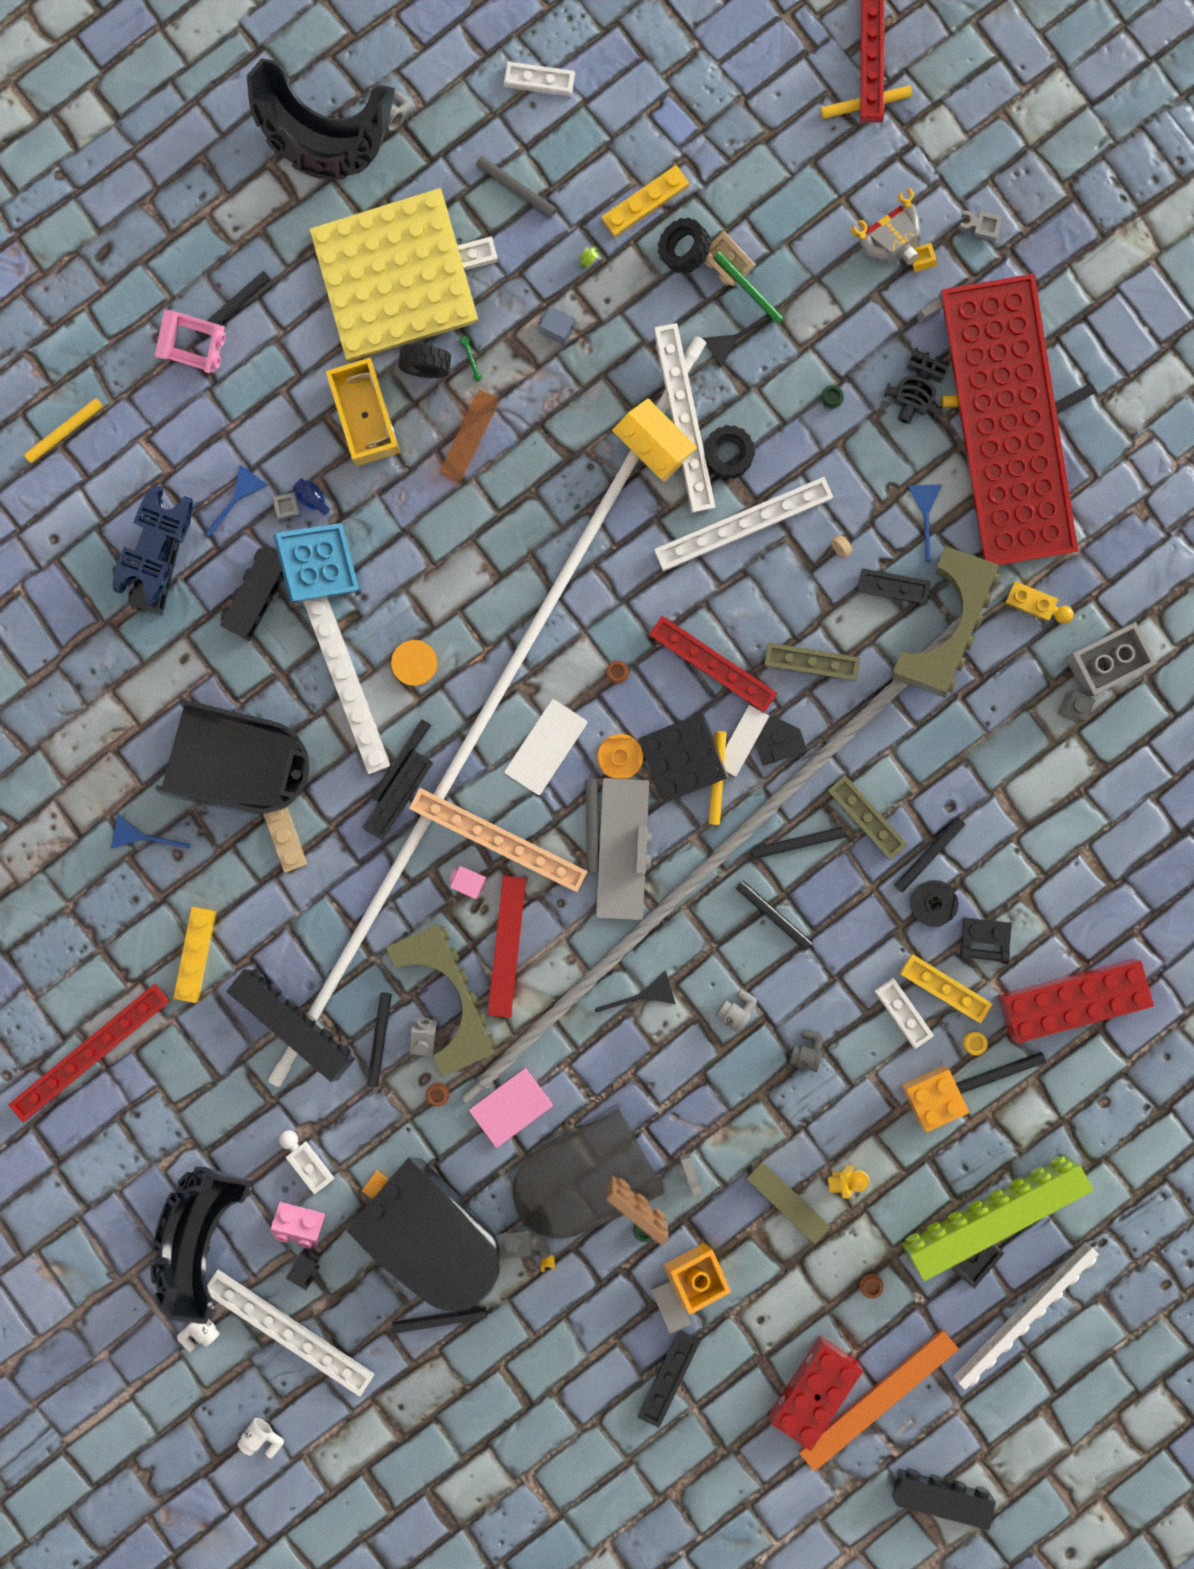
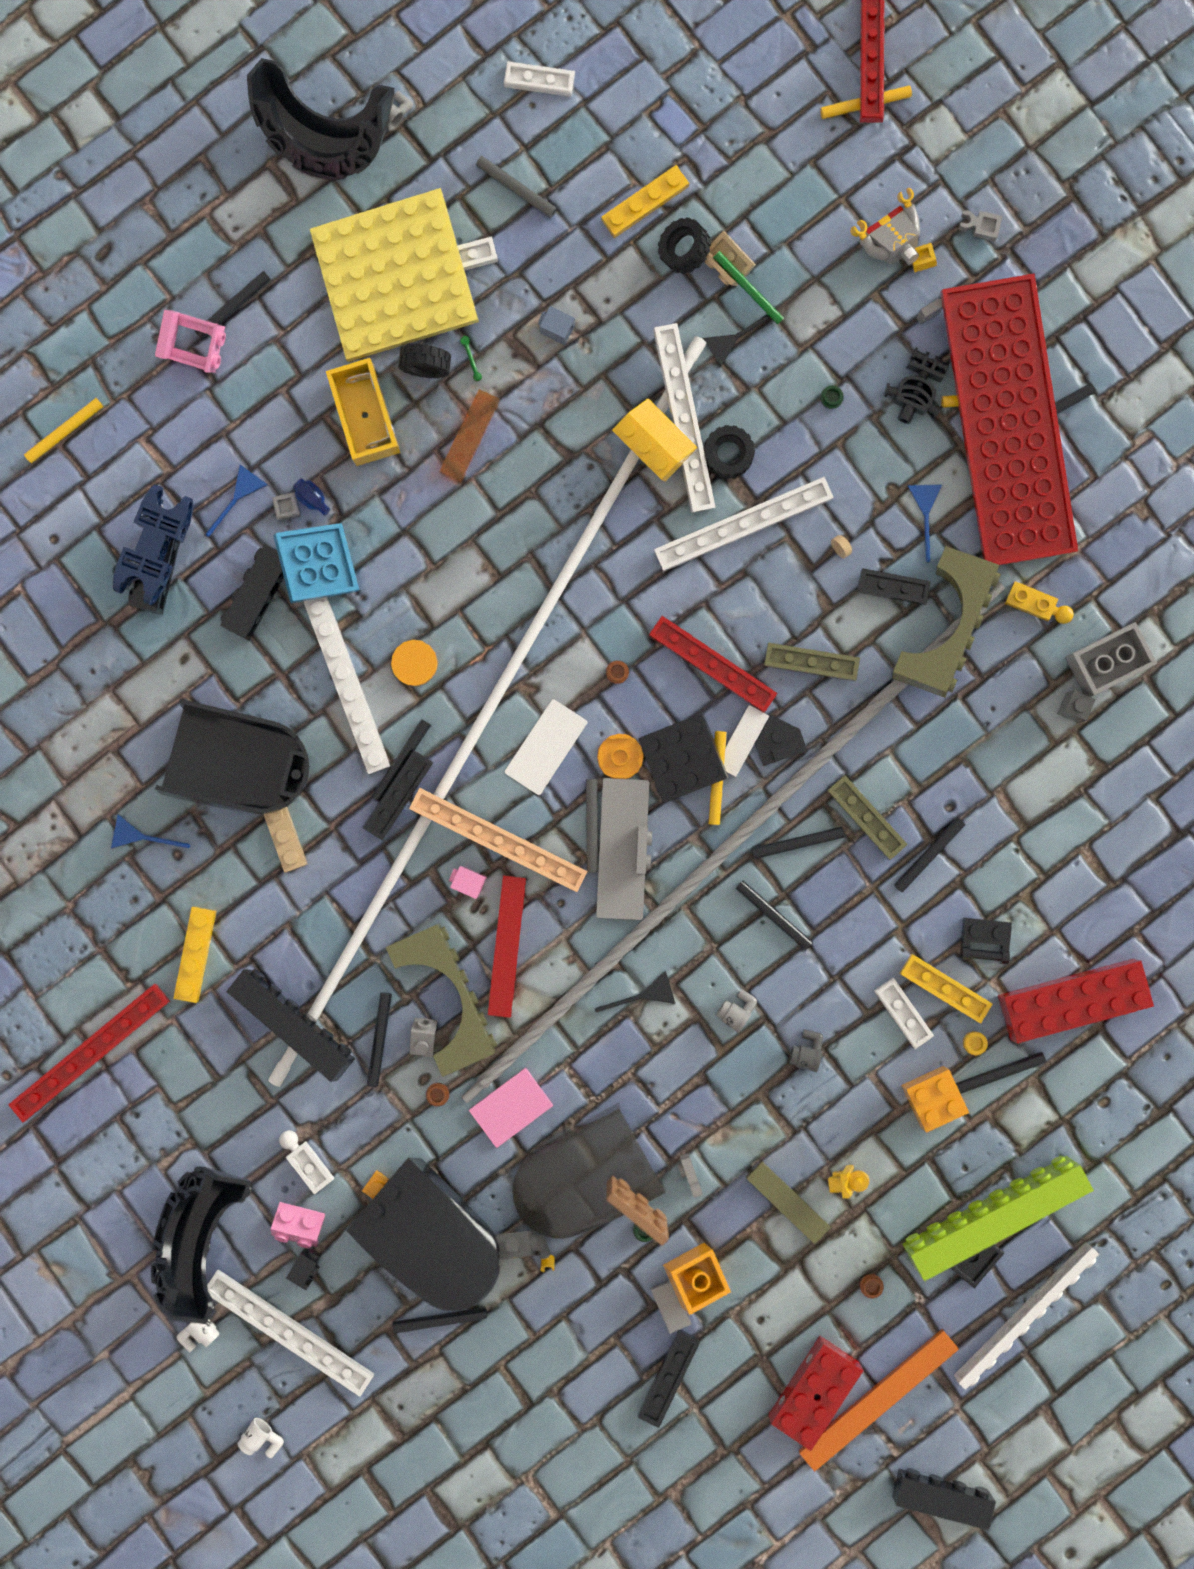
(588, 257): lime plate -> none
(941, 914): black plate -> none

